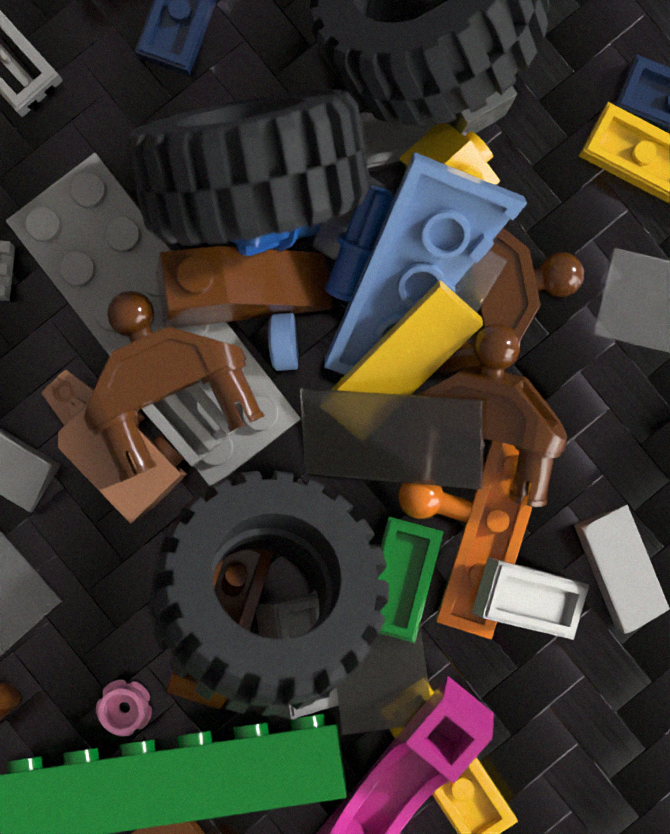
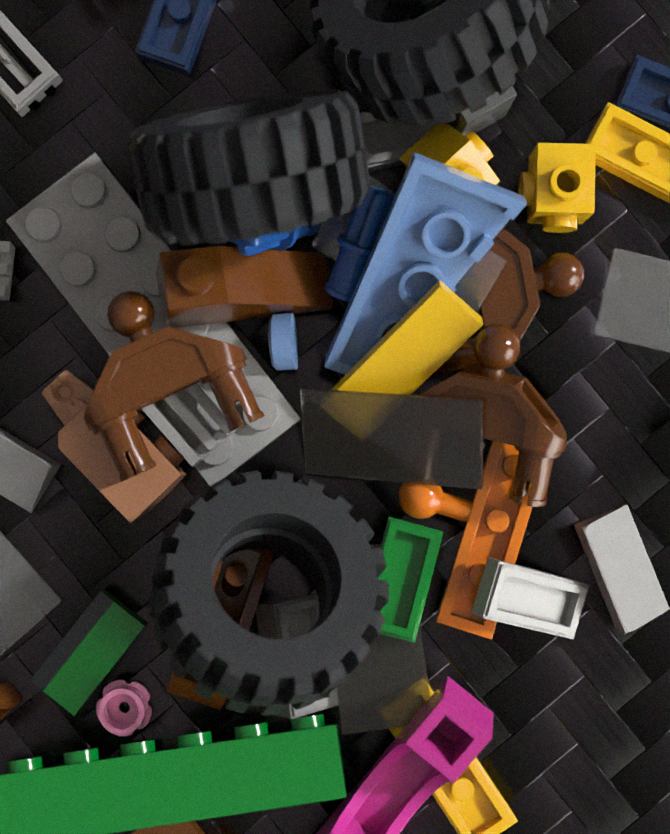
(88, 652): none -> green tile
(559, 185): none -> yellow brick

